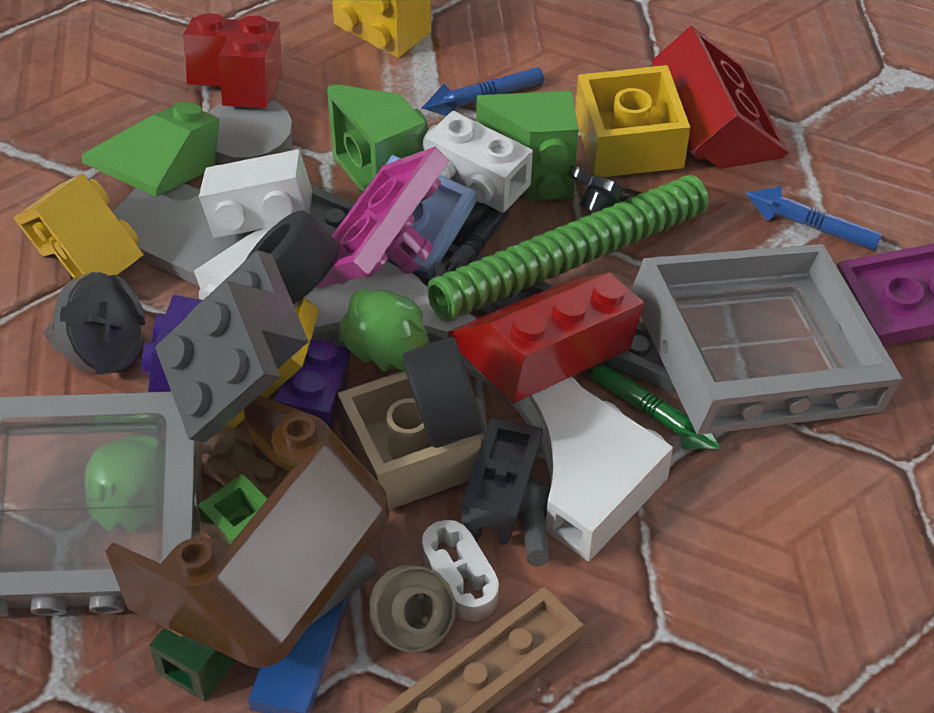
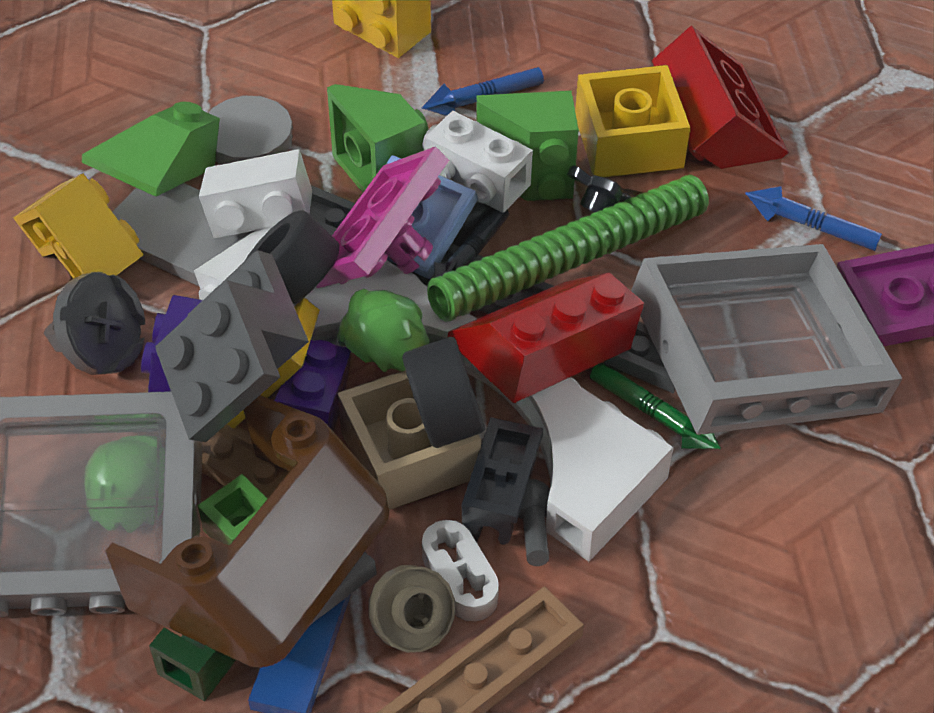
(235, 55): red brick -> none

